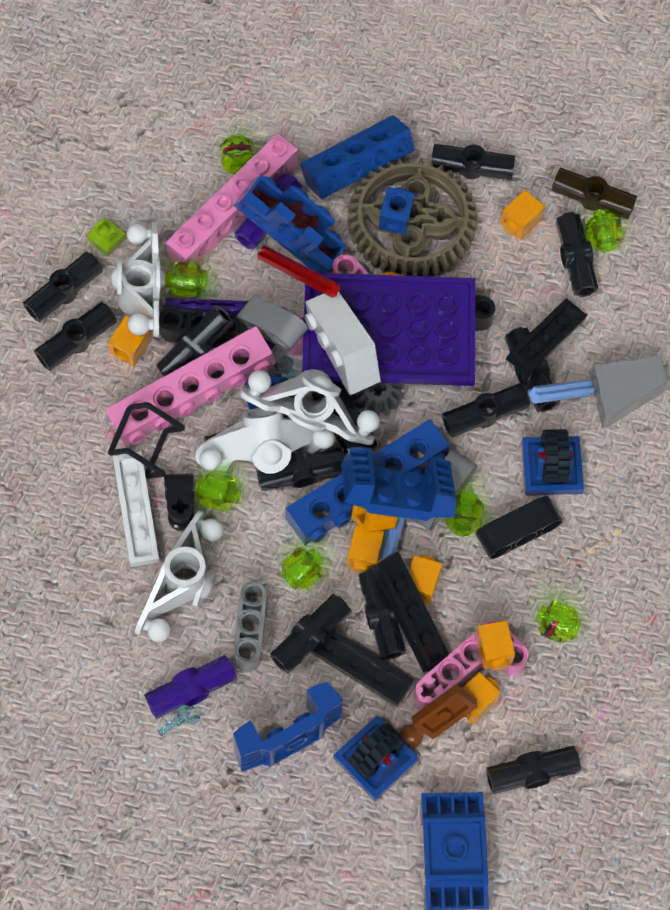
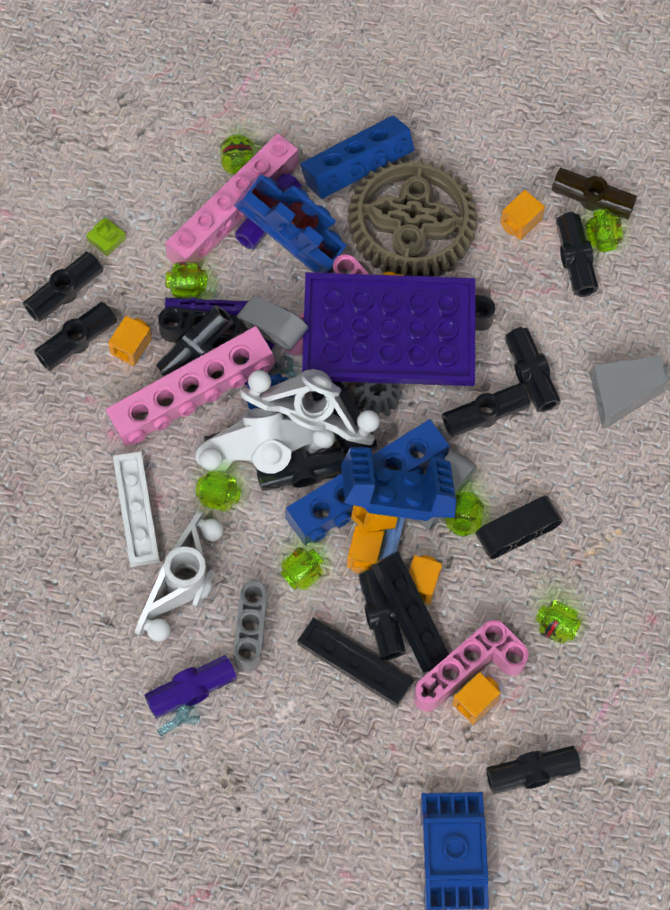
(140, 282): white piece -> none
(150, 464): black piece -> none
(179, 498): black piece -> none
(299, 271): red axle -> none
(310, 633): black piece -> none
(325, 709): blue plate -> none
(344, 341): white wedge -> none
(376, 757): plate -> none
(395, 220): blue brick -> none
(439, 715): dark orange plate -> none
(488, 163): black piece -> none
(495, 645): light orange brick -> none
(546, 337): black plate -> none
(552, 463): blue plate -> none
(561, 391): light blue axle -> none

